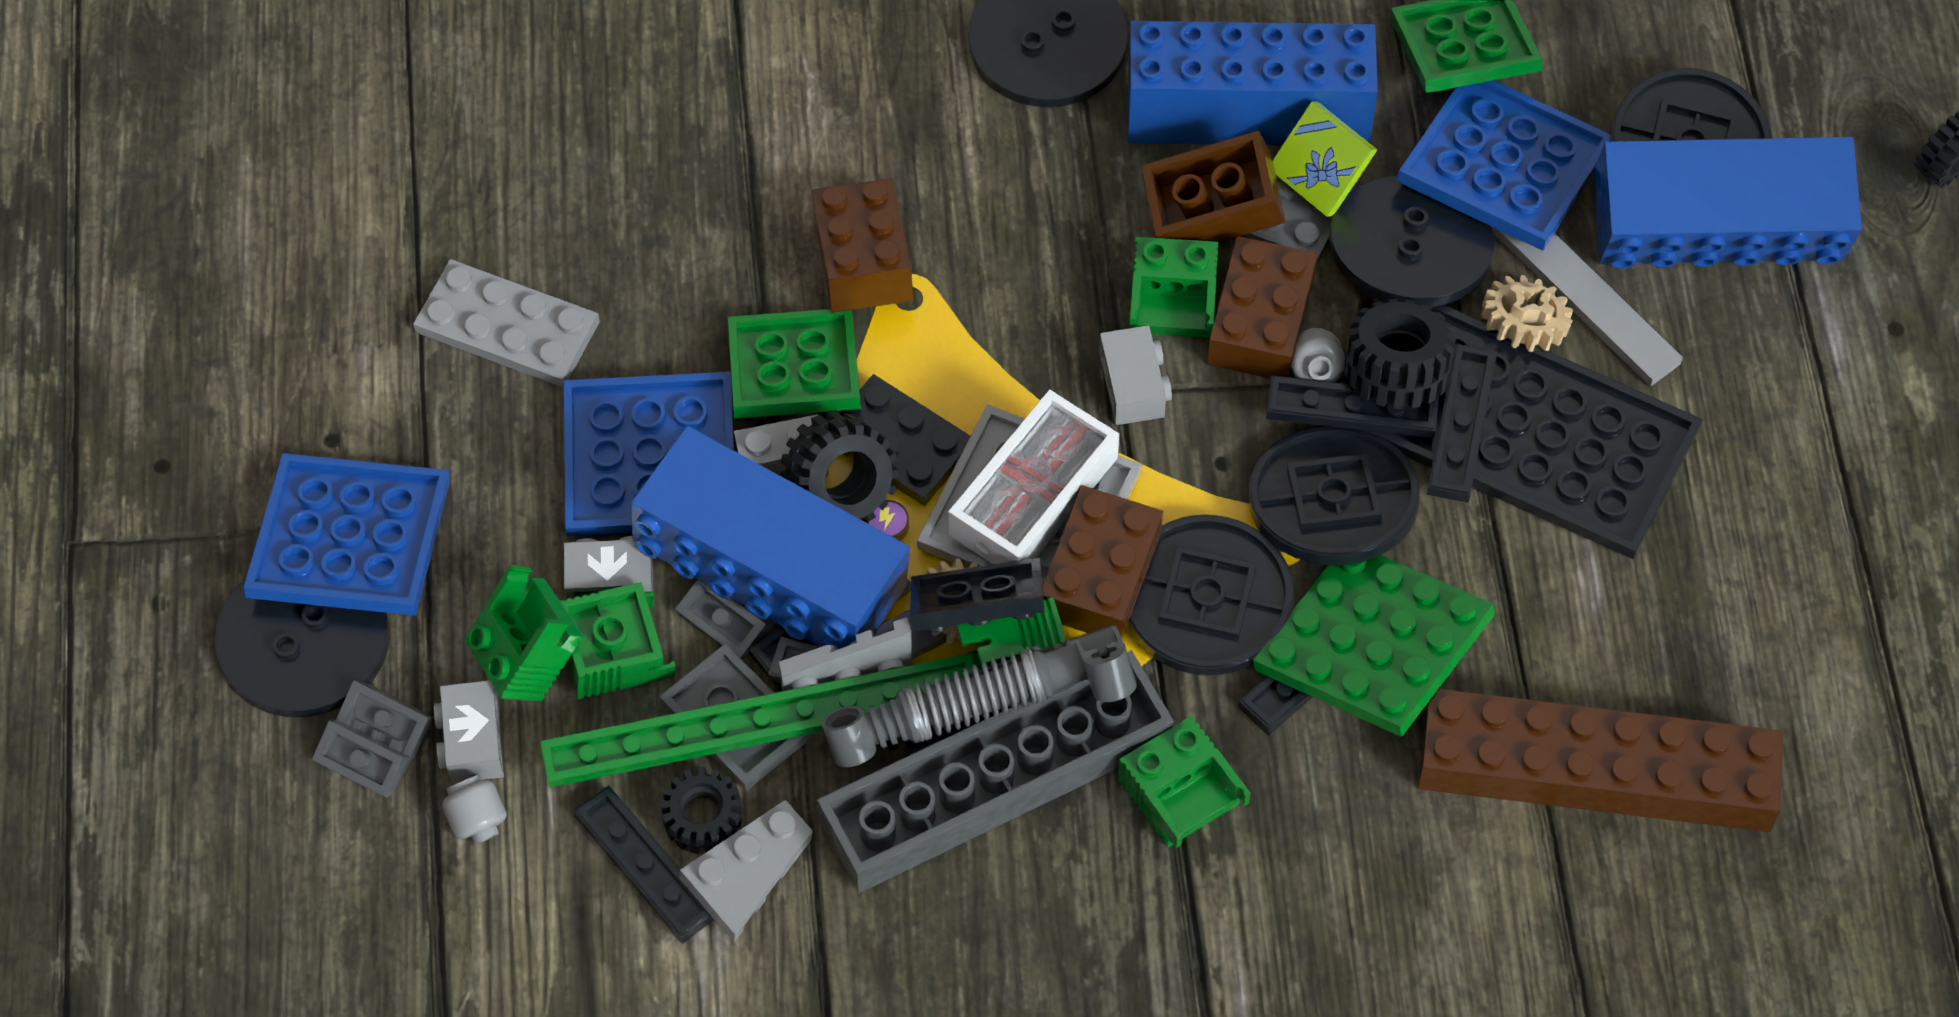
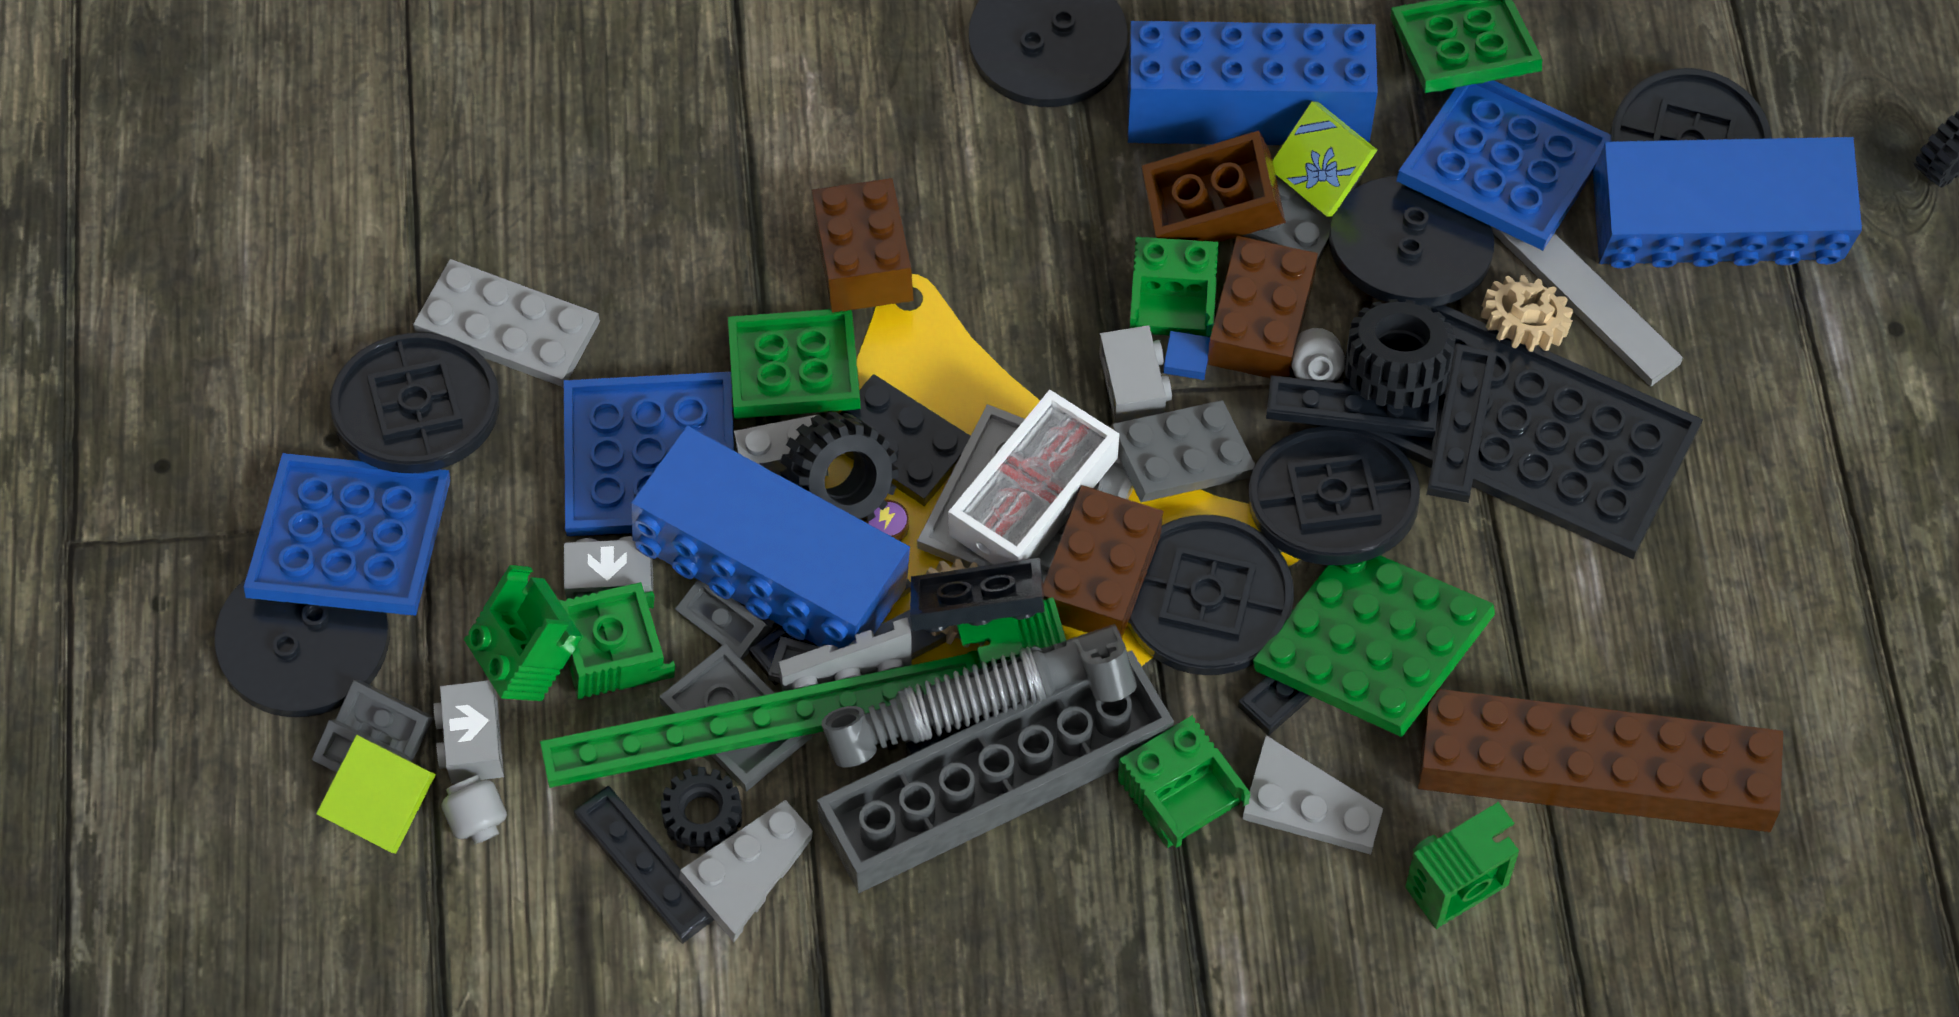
(376, 794): none -> lime tile
(414, 403): none -> black plate
(1182, 451): none -> dark grey plate
(1187, 355): none -> blue tile
(1309, 802): none -> light grey wing
(1462, 866): none -> green piece

